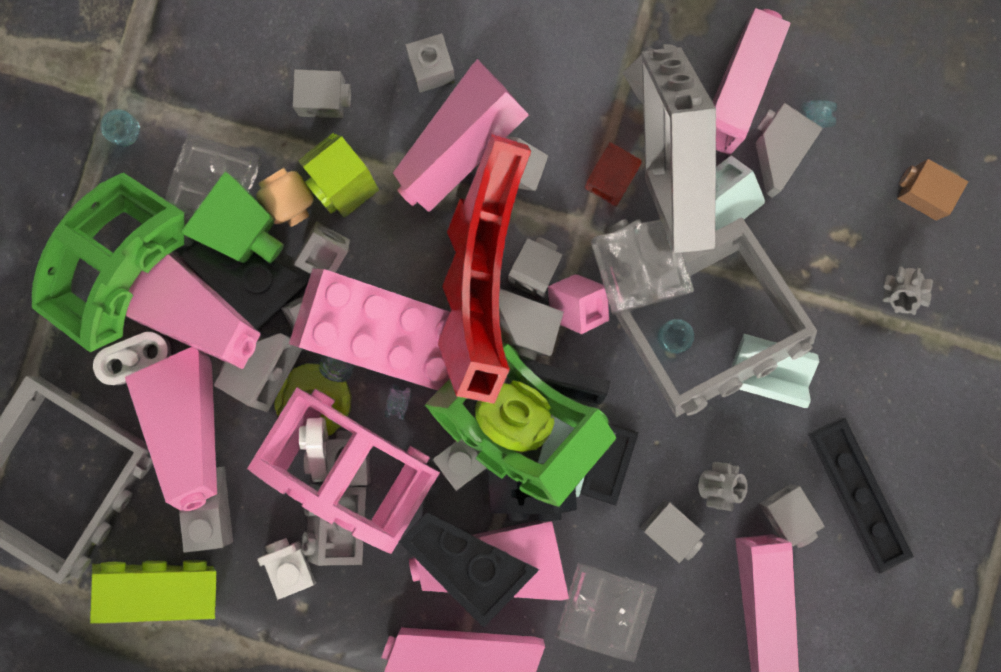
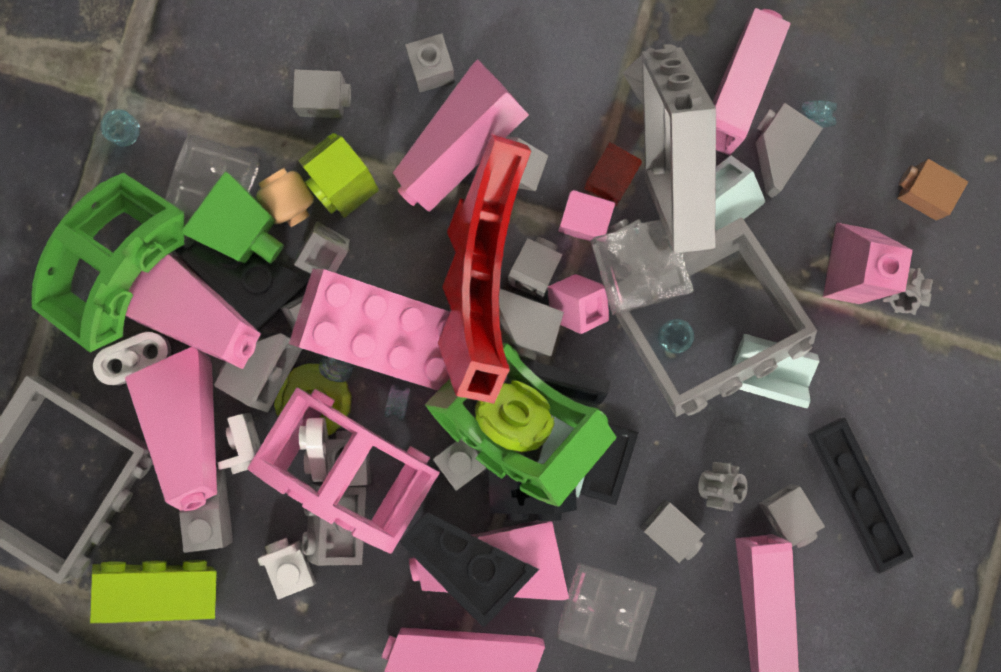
(244, 438): none -> white bracket
(586, 216): none -> bright pink panel
(865, 265): none -> bright pink slope

